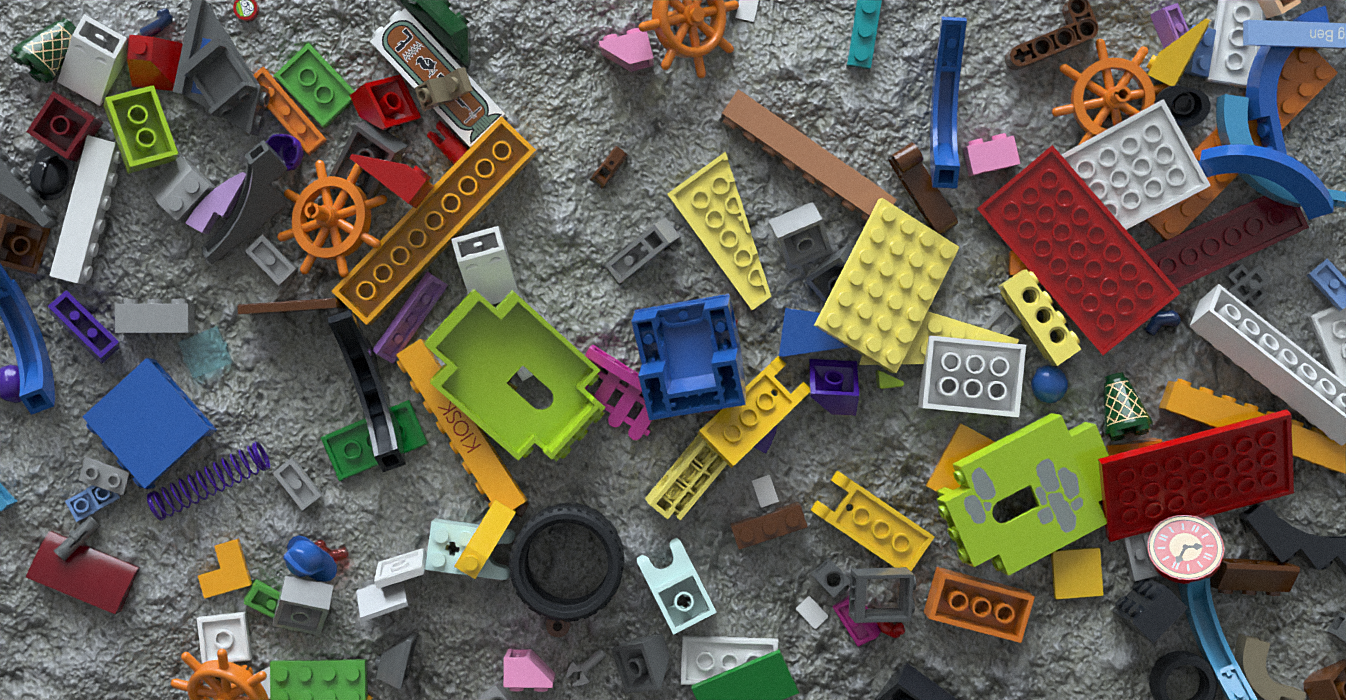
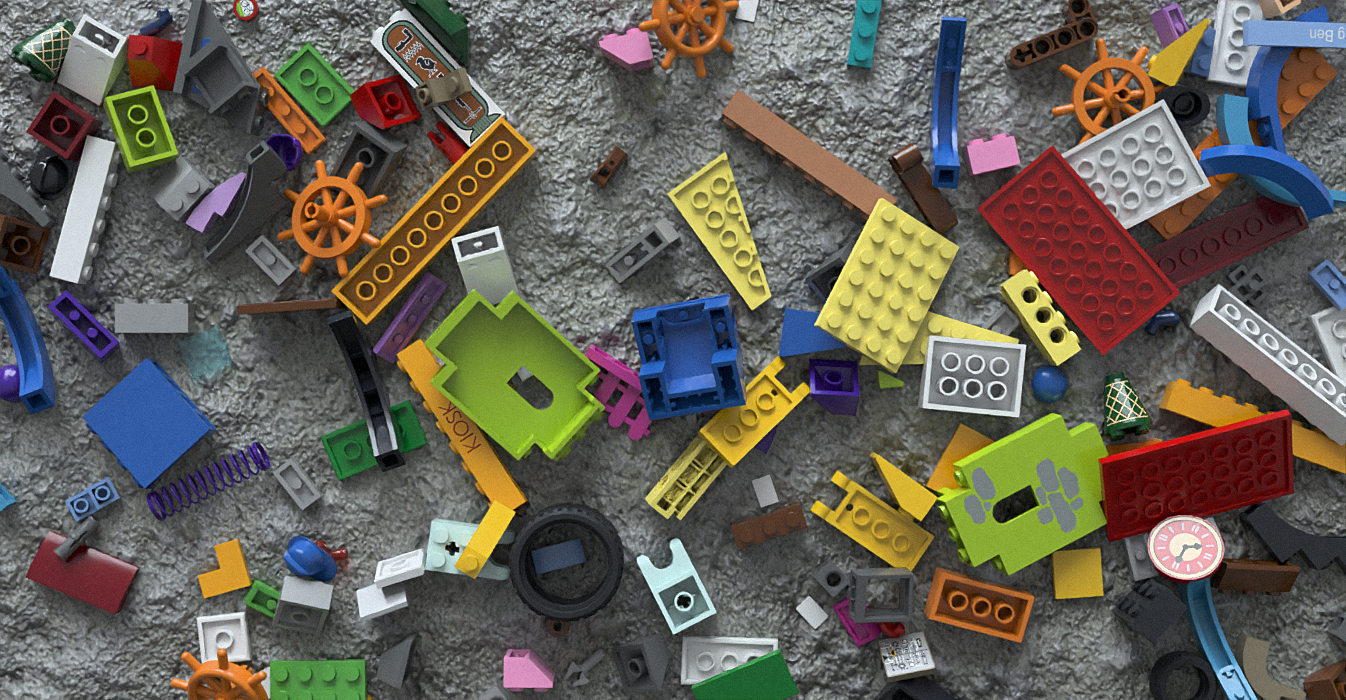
(105, 476): light grey hinge -> none
(407, 183): red slope -> none
(557, 556): none -> medium blue slope
(800, 236): light grey slope -> none
(905, 492): none -> yellow slope
(906, 656): none -> tile

